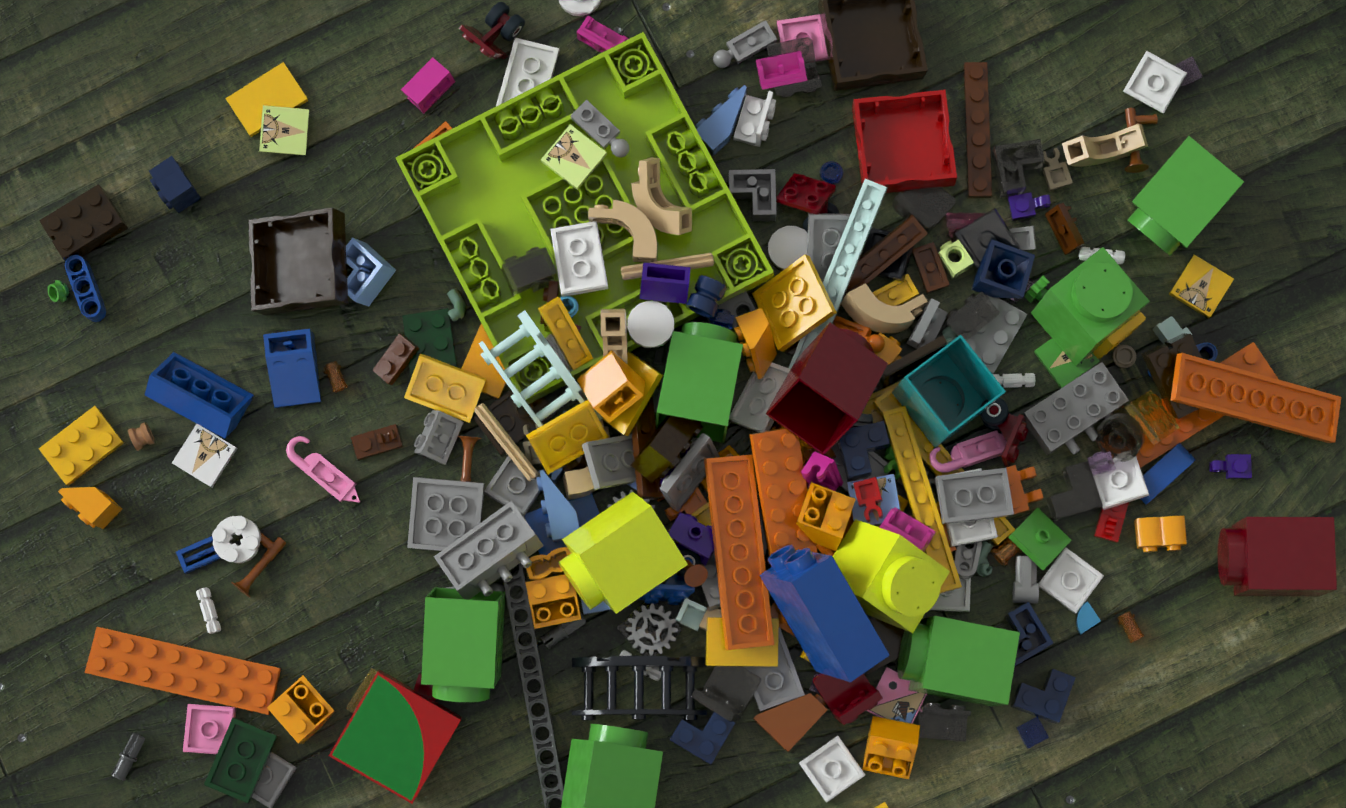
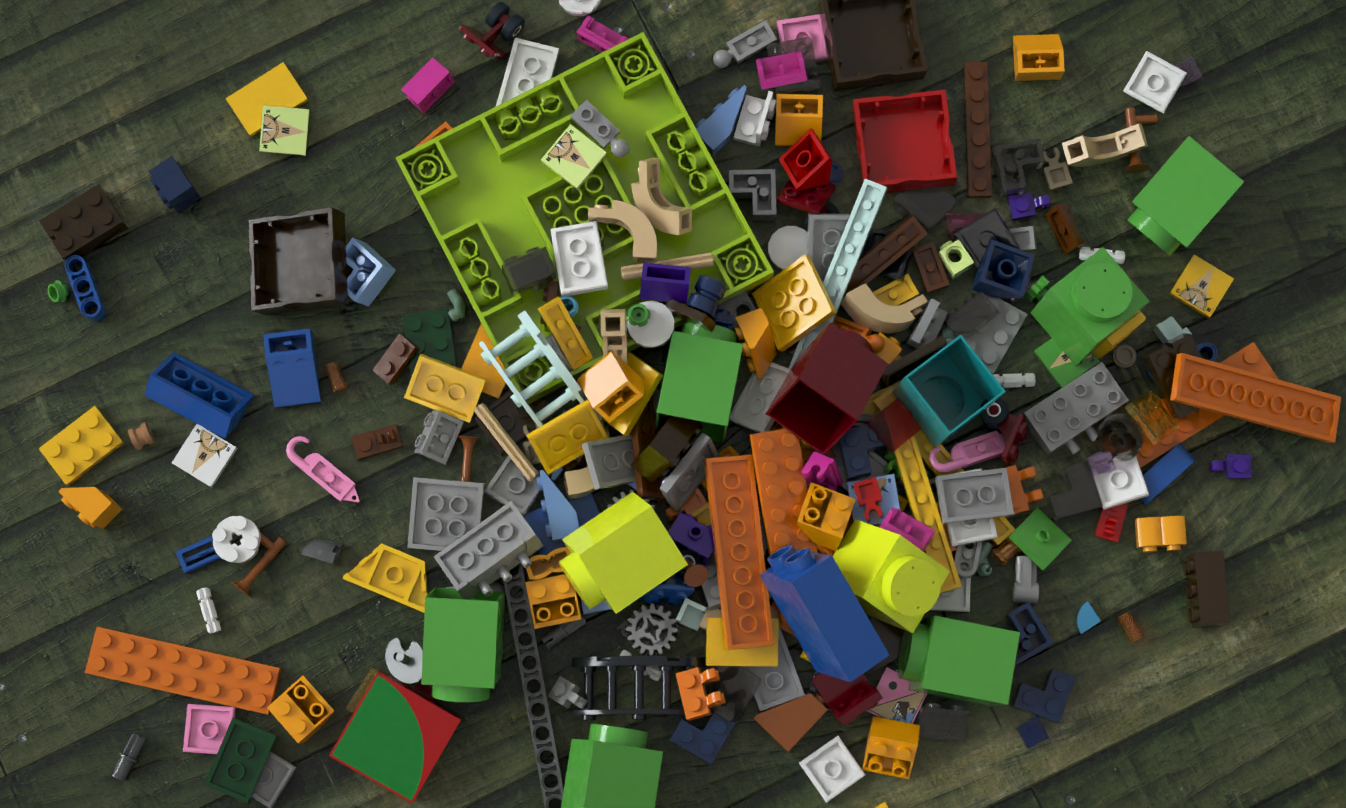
(323, 550): none -> dark grey brick
(392, 576): none -> yellow wing
(408, 664): none -> piece
(566, 693): none -> light grey plate
(634, 310): none -> bright green plate
(691, 315): none -> dark brown tile
(694, 694): none -> orange plate
(796, 116): none -> light orange slope
(807, 162): none -> red slope
(894, 425): none -> clear red piece
(1038, 57): none -> light orange slope
(1070, 580): white tile -> none
(1206, 589): none -> dark brown piece
(1278, 556): dark red container -> none

